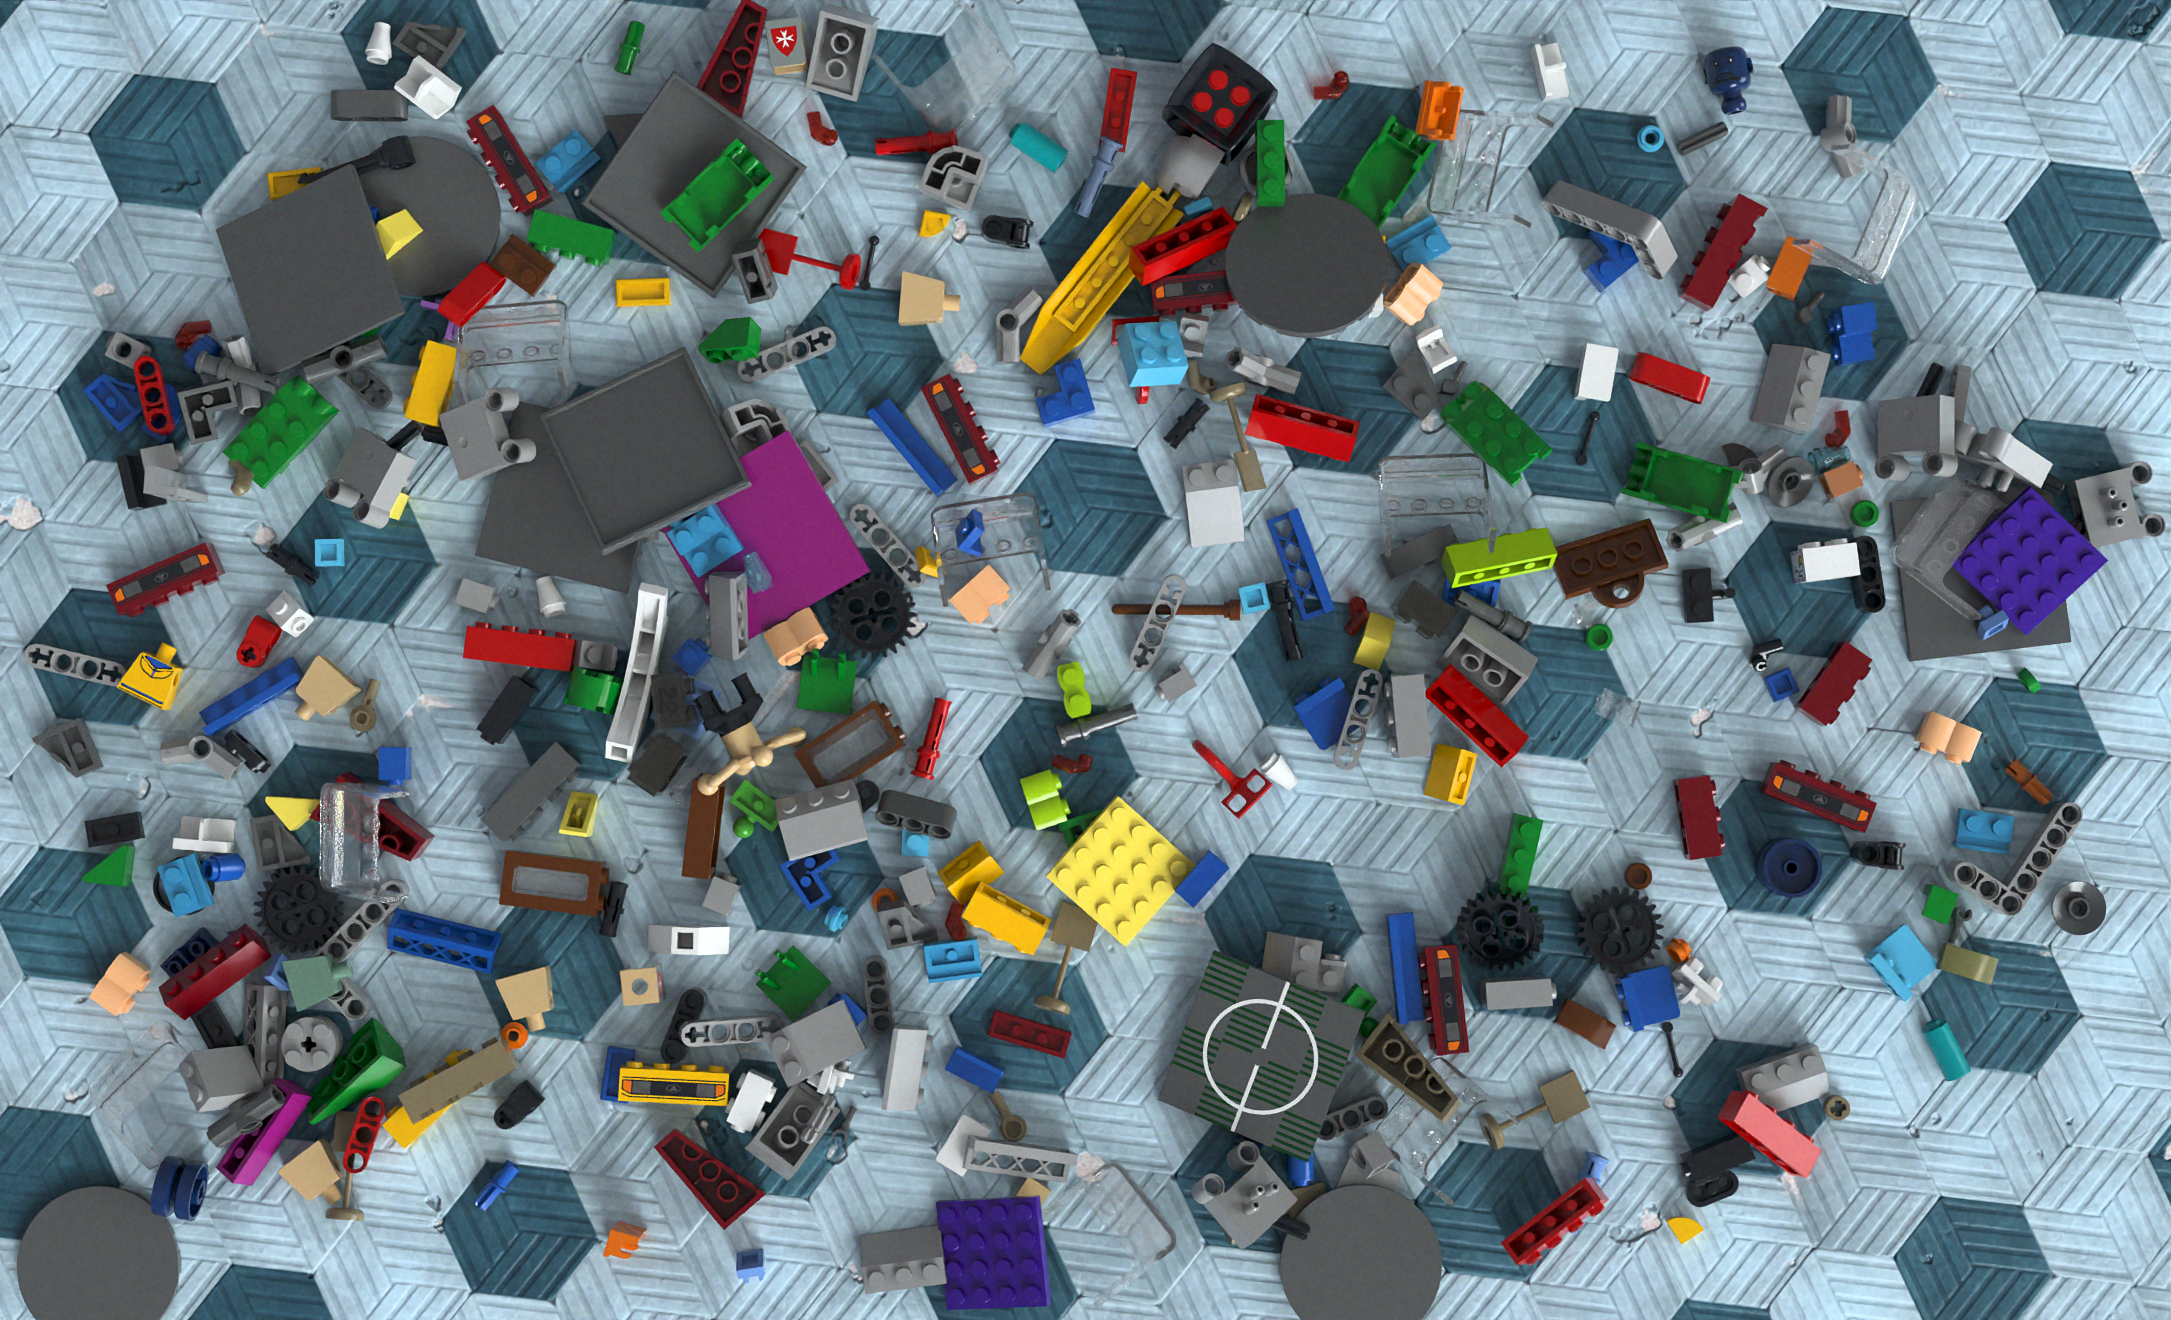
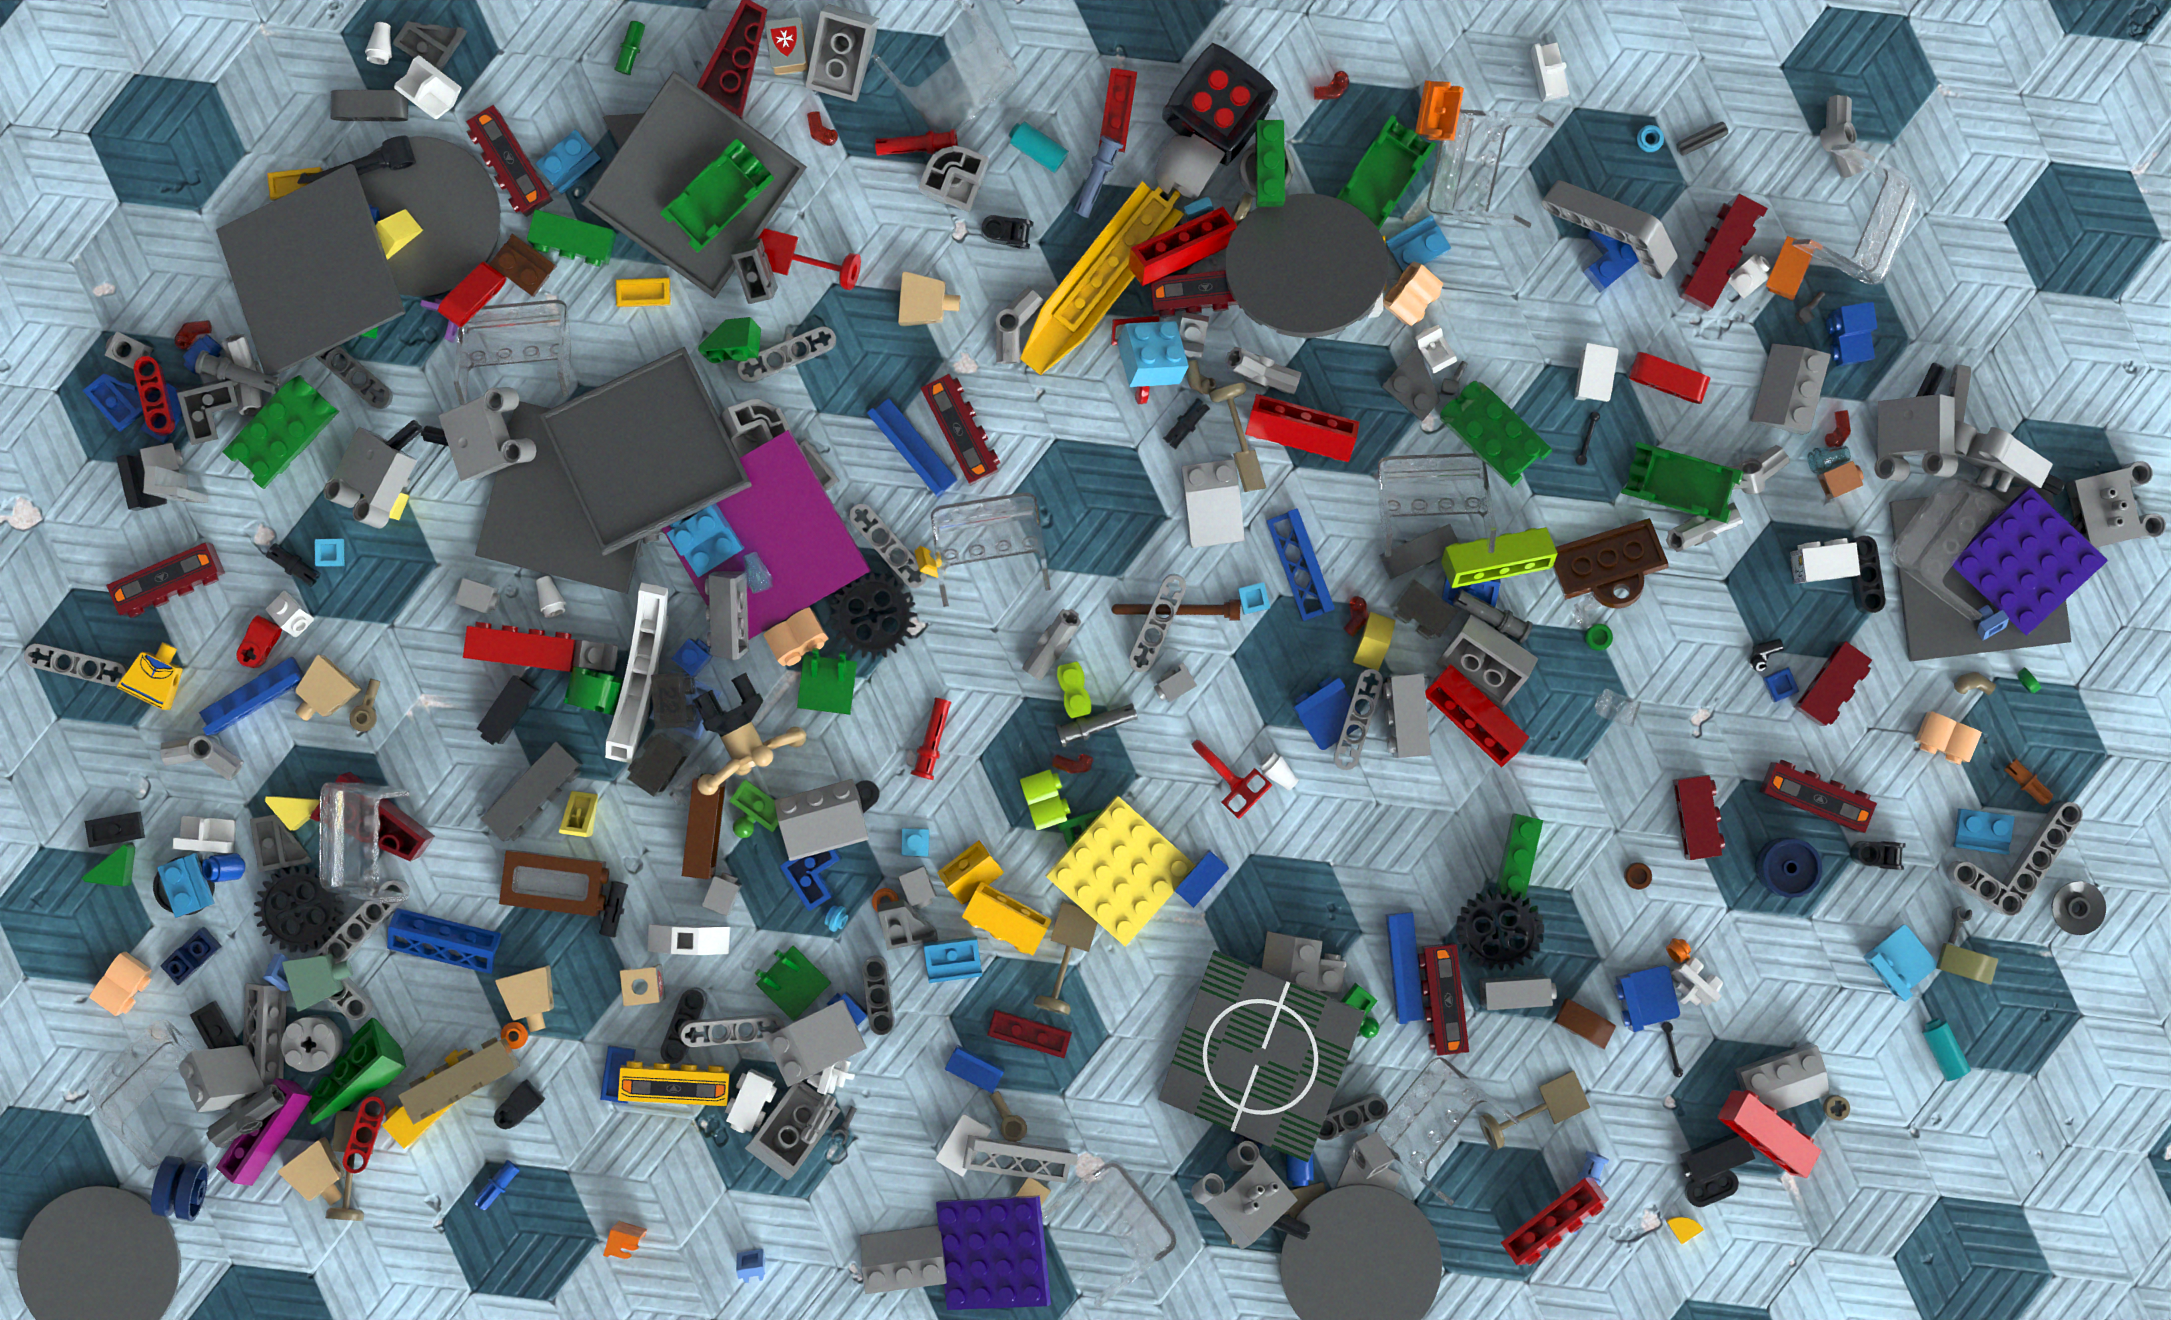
(71, 747): dark grey wing -> none
(214, 971): dark red brick -> none
(240, 745): black plate -> none
(242, 479): dark tan arm -> none
(329, 364): dark grey piece -> none
(395, 764): blue brick -> none
(431, 384): yellow brick -> none
(712, 1181): dark red wedge -> none
(851, 746): clear piece -> none
(865, 284): black hinge -> none
(906, 1068): slope -> none
(916, 814): dark grey beam -> none
(933, 223): yellow tile -> none
(954, 923): clear red arm -> none
(969, 533): blue bracket -> none
(980, 595): light nougat brick -> none
(1072, 401): blue brick -> none
(1283, 607): black pin -> none
(1402, 1065): dark tan wedge -> none
(1450, 774): yellow panel -> none
(1642, 920): black gear -> none
(1699, 595): black plate -> none
(1727, 75): dark blue piece -> none
(1736, 453): clear smoke tile -> none
(1790, 481): dark grey dish -> none
(1864, 513): green tile -> none
(1939, 903): green panel -> none
(1972, 681): none -> dark tan arm

